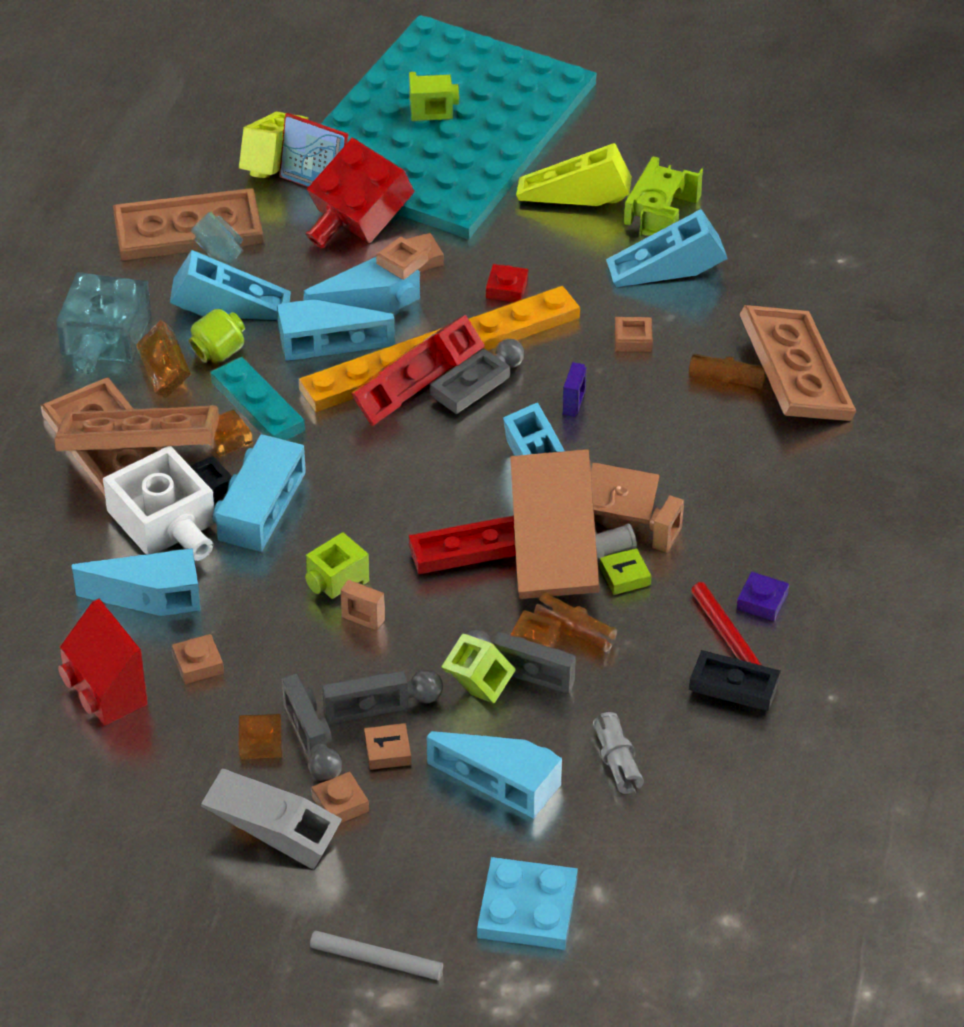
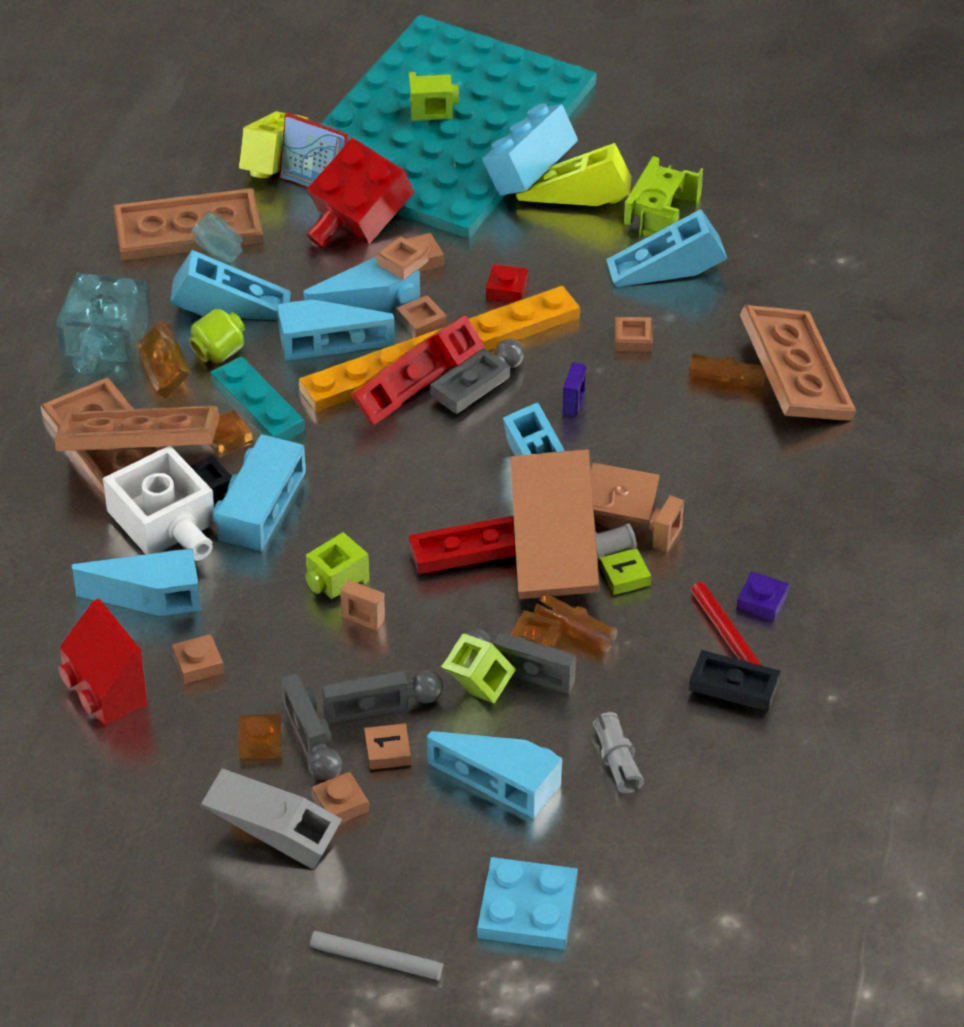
(421, 316): none -> nougat tile
(529, 149): none -> medium azure brick

